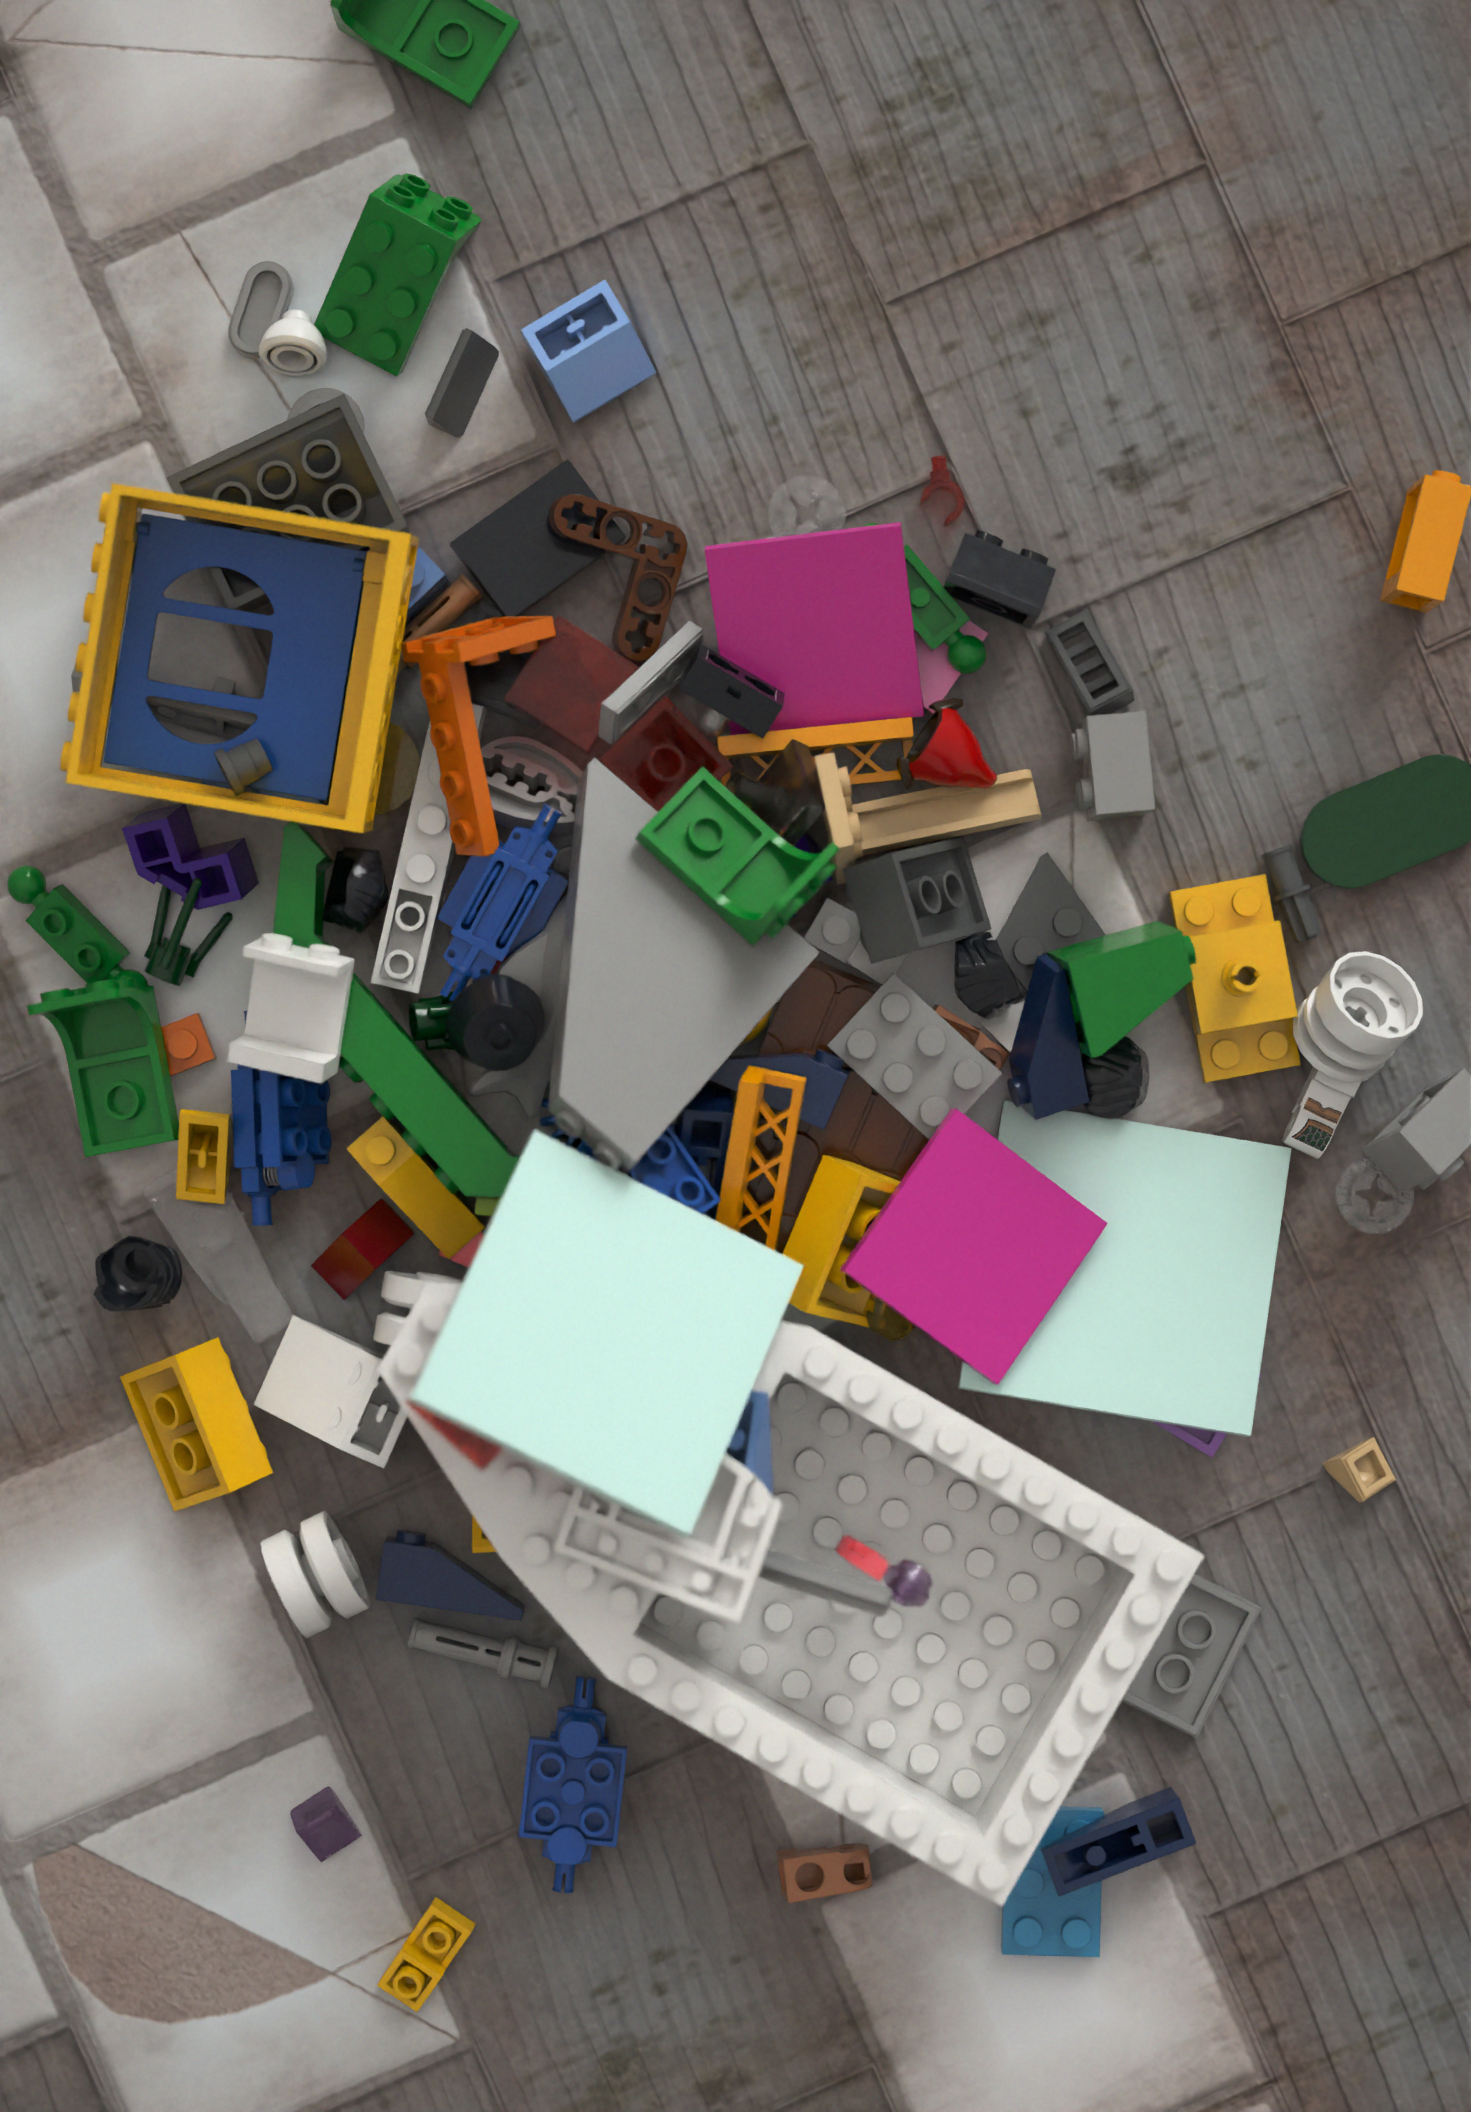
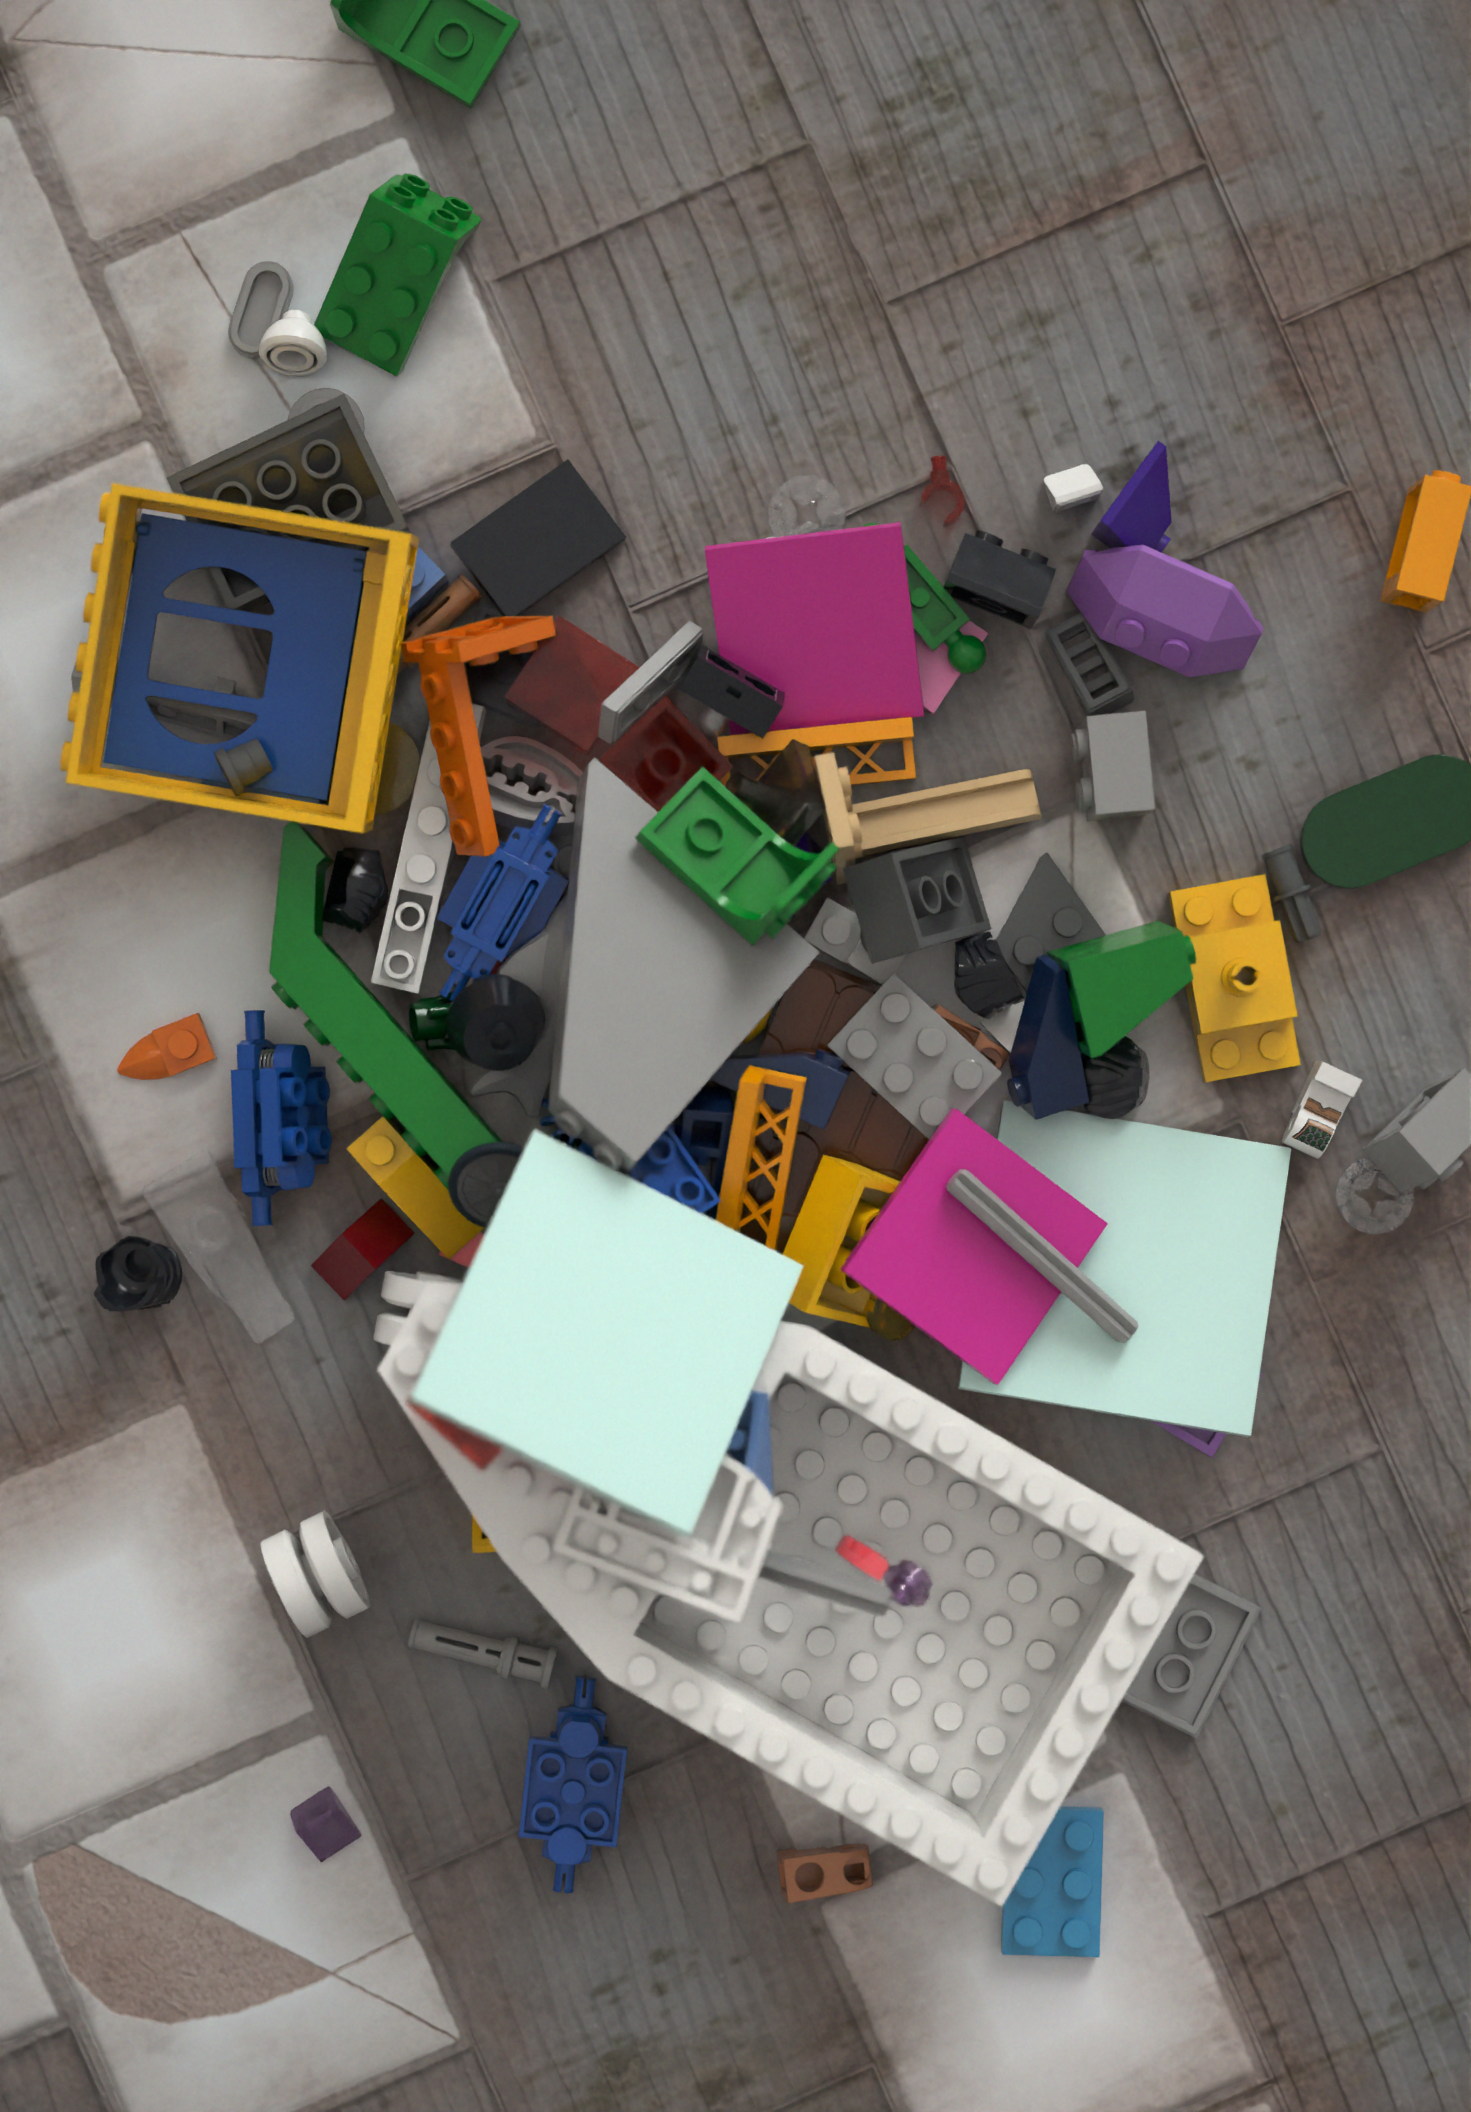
(71, 928): green plate -> none
(114, 1063): green bracket -> none
(169, 853): dark purple brick -> none
(170, 958): dark green plant -> none
(196, 1424): yellow slope -> none
(204, 1156): yellow slope -> none
(294, 1009): white panel -> none
(333, 1392): white slope -> none
(426, 1954): yellow slope -> none
(434, 1578): dark blue slope -> none
(461, 383): dark grey slope -> none
(481, 1179): none -> dark grey wheel
(588, 351): light blue slope -> none
(645, 565): reddish brown beam -> none
(946, 752): red hat -> none
(1042, 1255): none -> light grey axle
(1072, 487): none -> white slope
(1119, 1841): dark blue slope -> none
(1141, 508): none -> dark purple slope
(1165, 610): none -> medium lavender wedge
(1357, 1017): white wheel -> none
(1361, 1470): tan slope -> none

